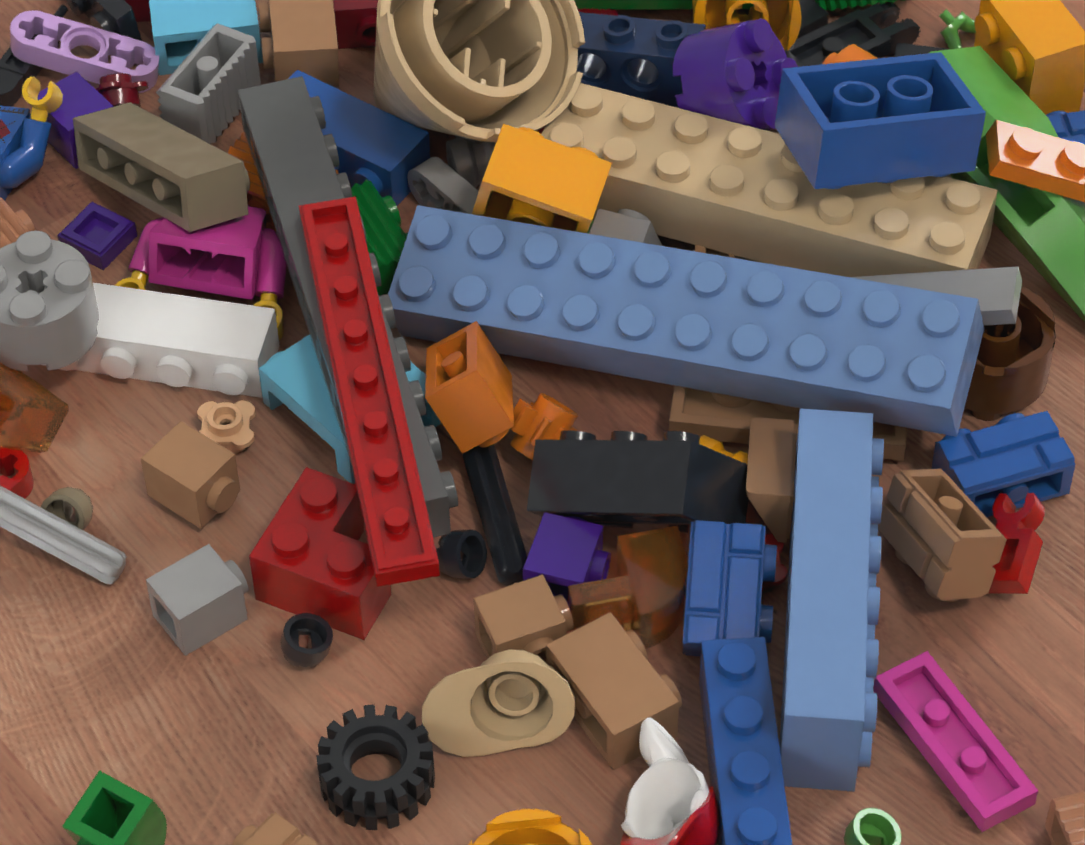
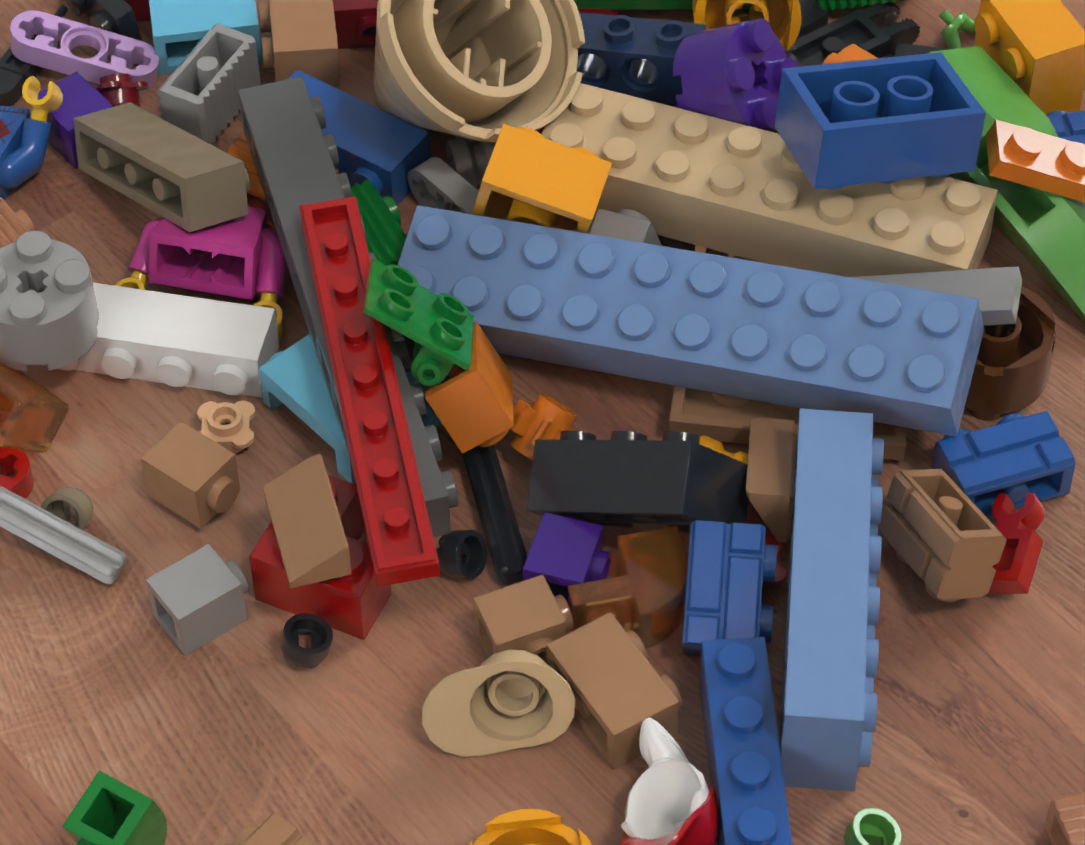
(99, 234): dark purple tile -> none
(307, 524): none -> medium nougat slope
(376, 736): black tyre -> none
(434, 322): none -> green hinge
(955, 741): dark pink plate -> none

